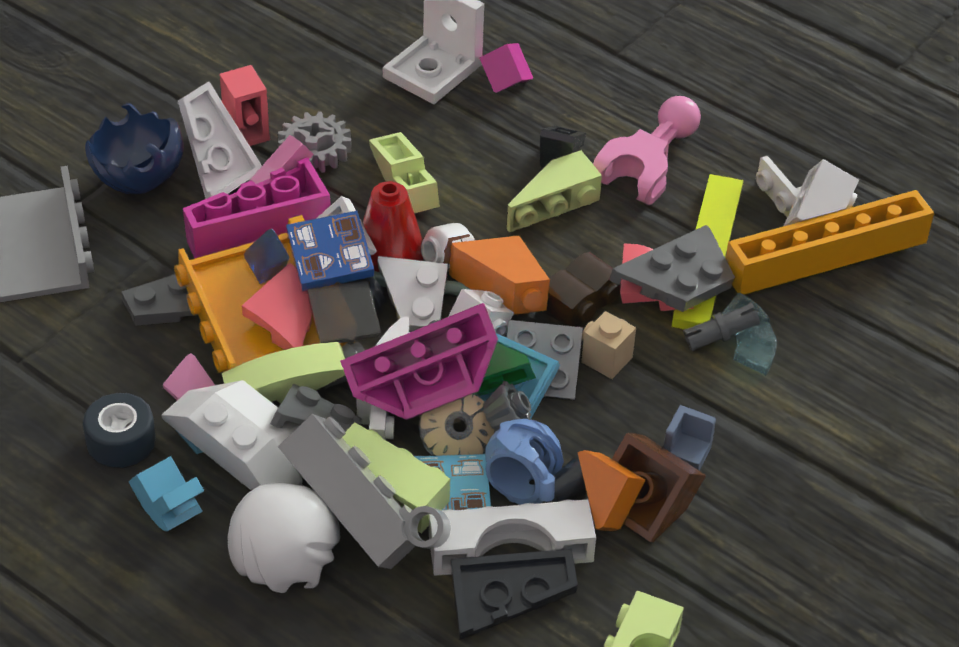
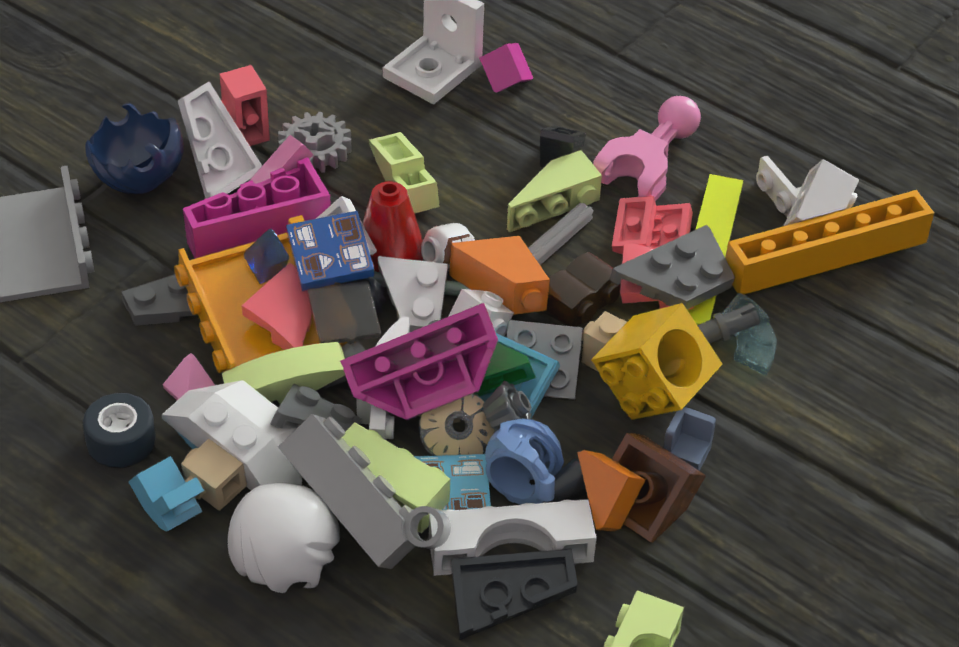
(217, 472): none -> tan brick
(561, 232): none -> light grey axle
(649, 225): none -> coral slope
(657, 362): none -> yellow brick

